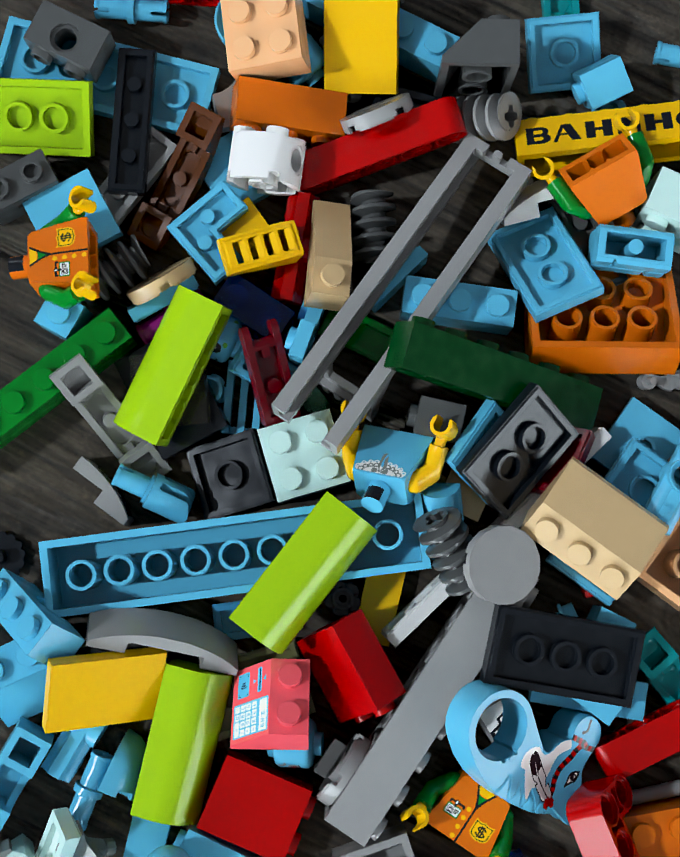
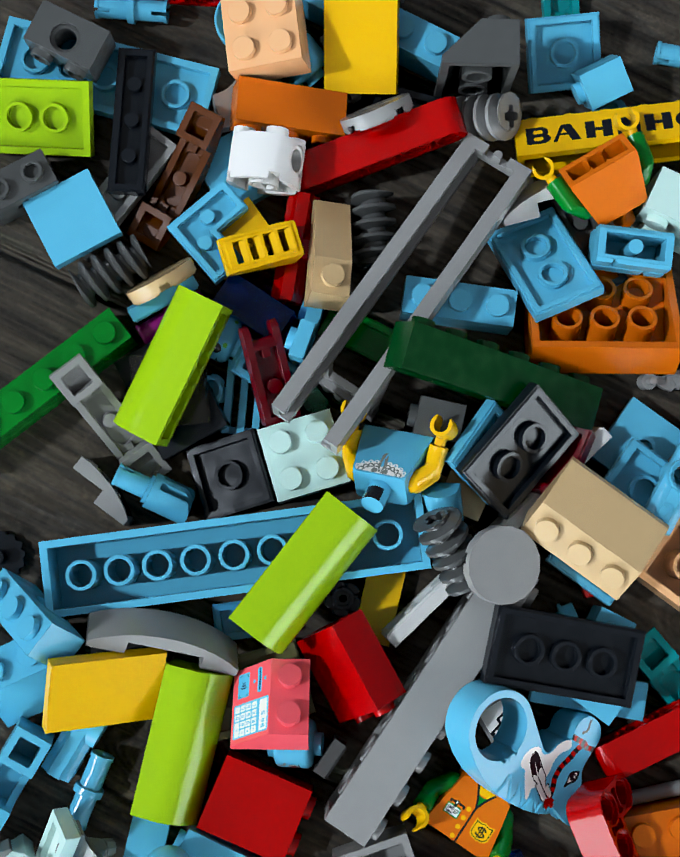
(62, 321): medium azure brick -> none
(63, 255): torso -> none
(124, 767): medium azure brick -> none
(344, 769): light grey tile -> none
(412, 265): medium azure tile -> none

